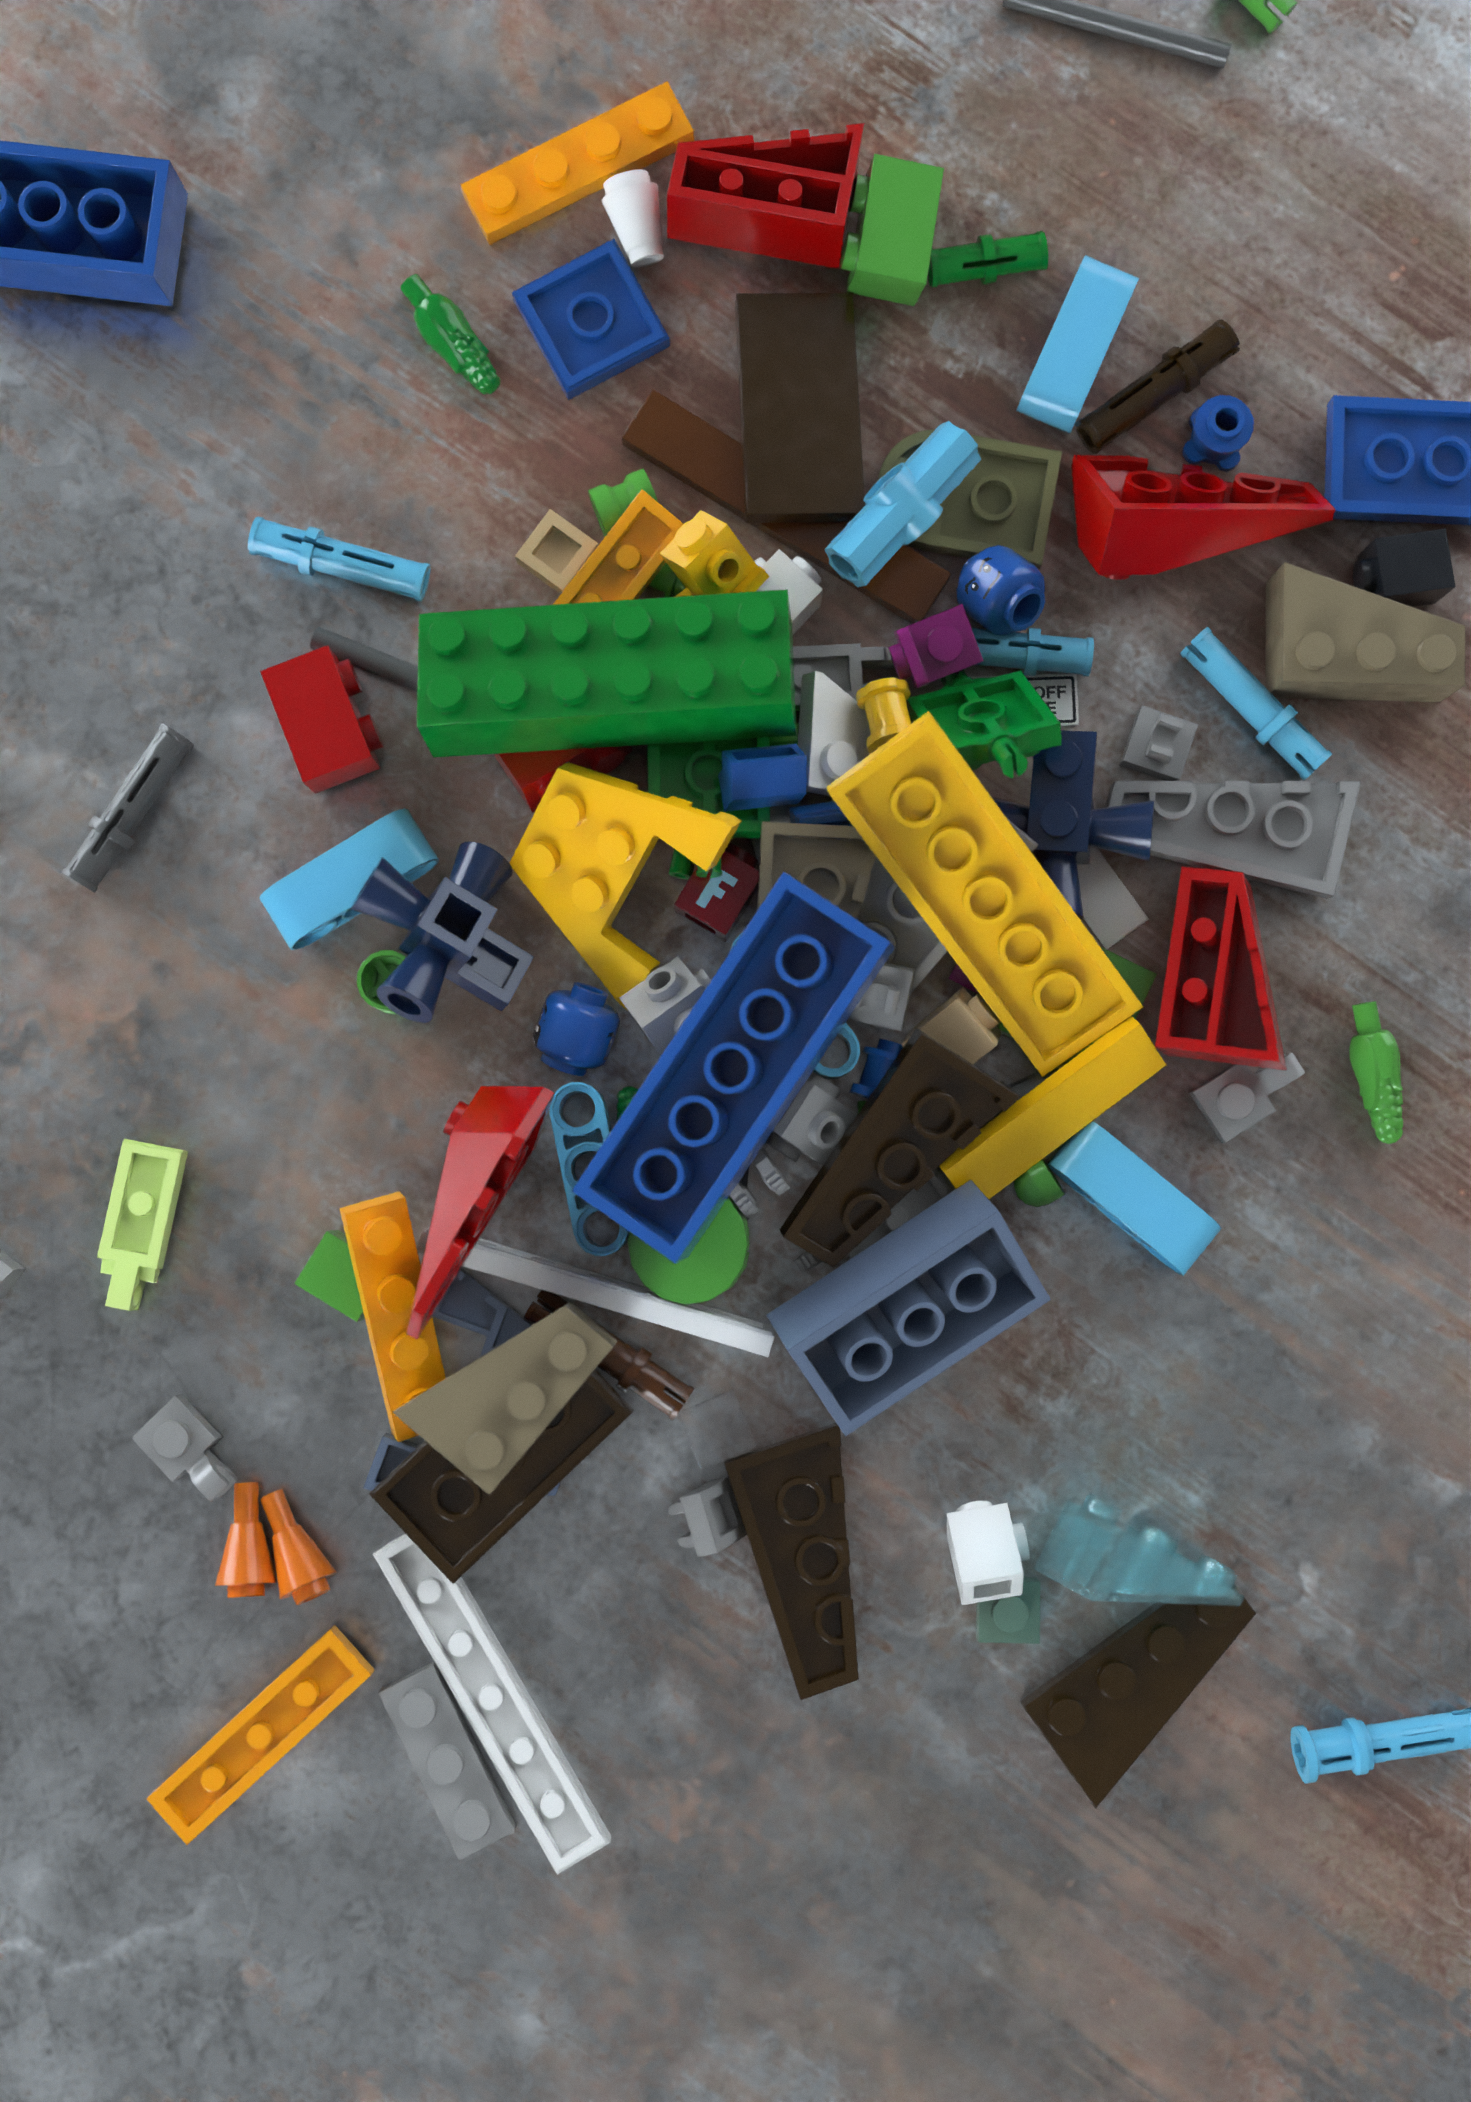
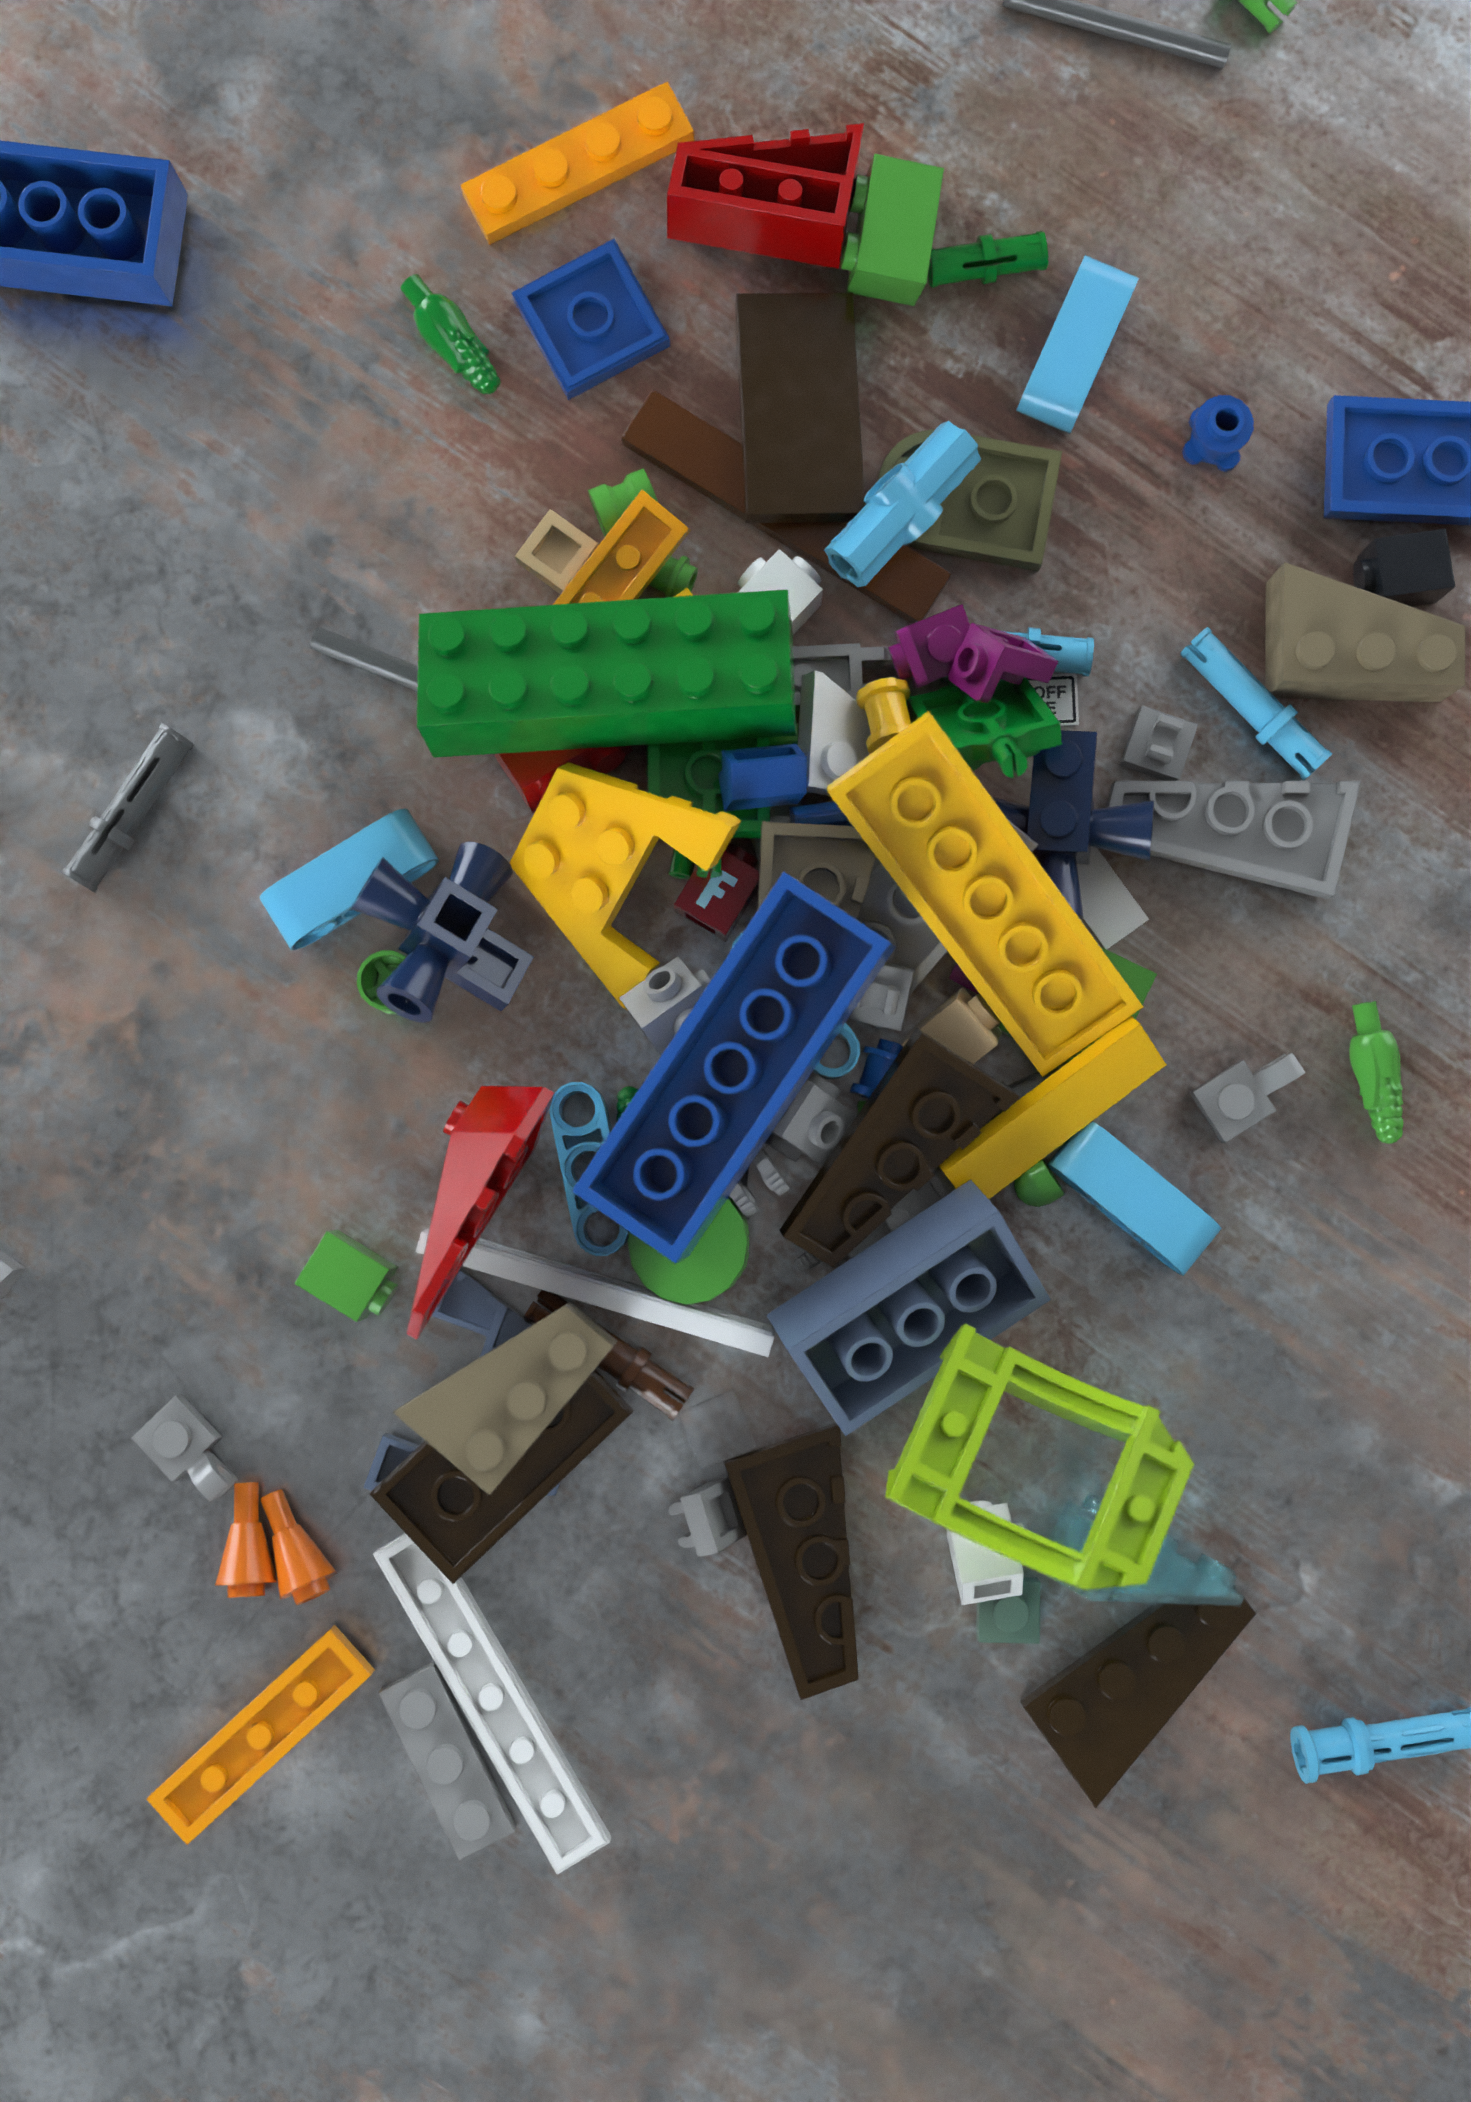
(139, 1219): yellowish green hinge -> none
(322, 718): red brick -> none
(348, 561): medium azure pin -> none
(387, 1278): light orange plate -> none
(576, 1029): blue head -> none
(635, 215): white cone -> none
(711, 558): yellow brick -> none
(951, 1430): none -> lime wedge
(997, 655): none -> magenta bracket
(1001, 590): blue head -> none
(1162, 520): red wedge -> none
(1175, 374): dark brown pin -> none
(1217, 976): red wedge -> none

